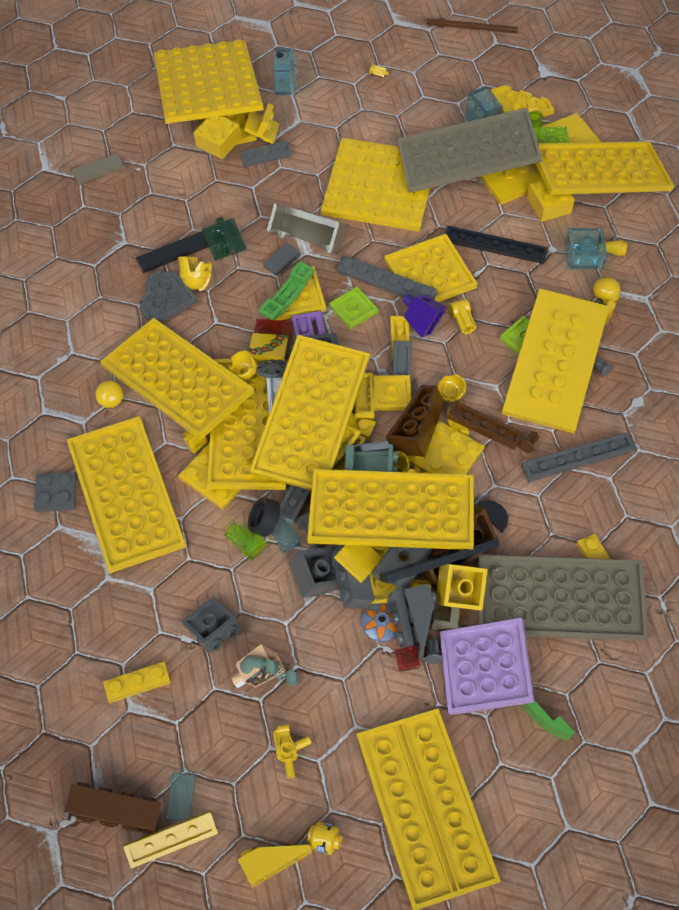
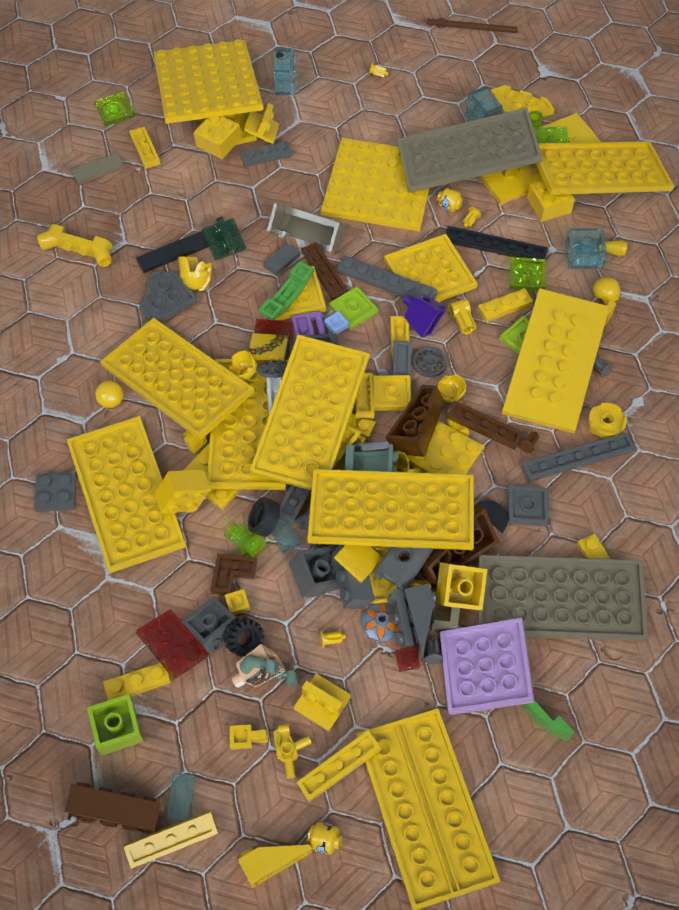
(57, 237): none -> yellow plate
(114, 109): none -> clear neon green tile
(115, 724): none -> lime brick
(144, 147): none -> yellow plate
(172, 644): none -> clear red plate
(182, 491): none -> yellow brick
(229, 567): none -> reddish brown plate
(233, 635): none -> black tyre
(237, 602): none -> yellow plate
(242, 736): none -> yellow plate
(322, 702): none -> yellow bracket
(324, 271): none -> reddish brown tile
(331, 638): none -> yellow piece
(336, 323): none -> light blue plate
(339, 765): none -> yellow plate
(429, 362): none -> dark grey wheel
(437, 561): black tile -> none
(450, 200): none -> yellow head
(471, 217): none -> yellow piece
(505, 305): none -> yellow plate
(527, 273): none -> clear neon green plate
(528, 506): none -> dark grey plate
(600, 413): none -> yellow plate

